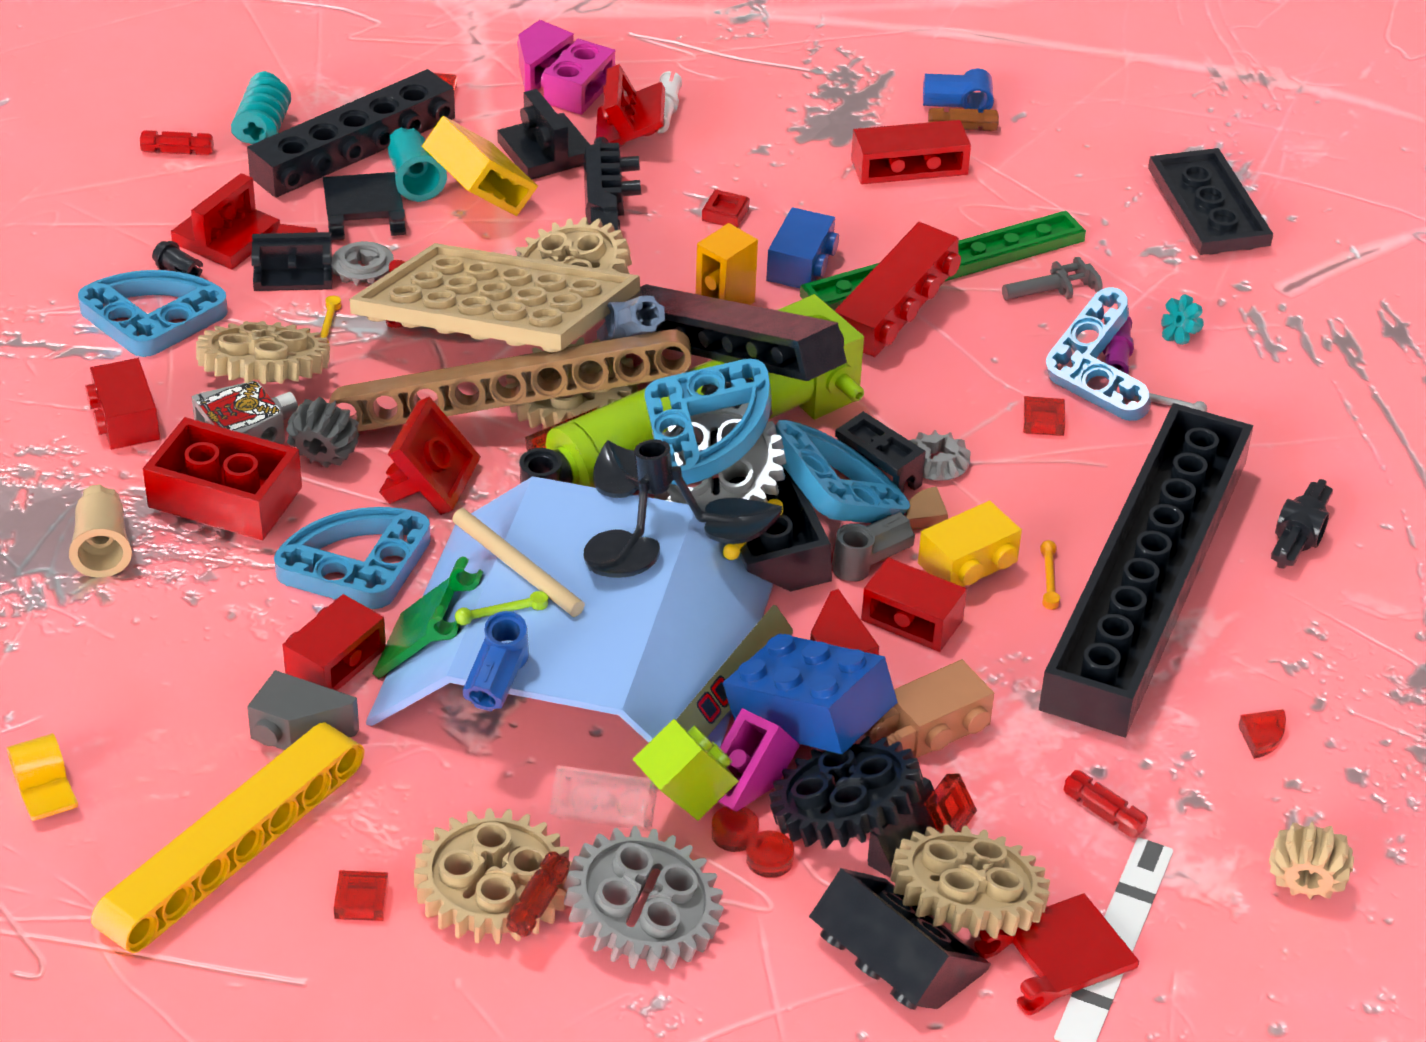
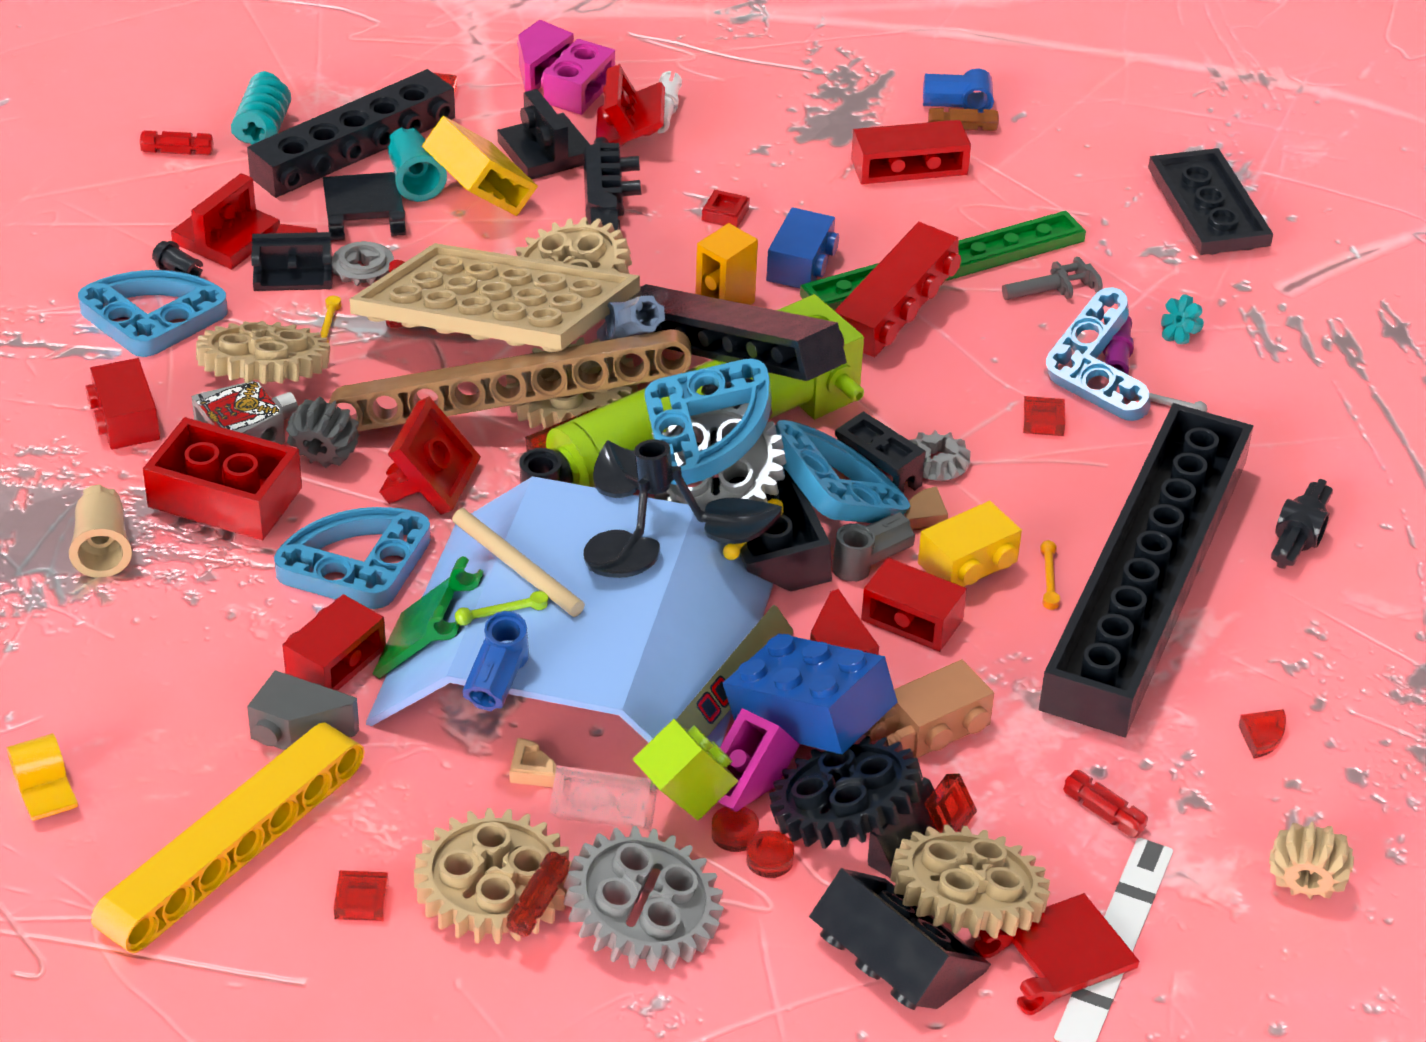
(531, 765): none -> light nougat tile

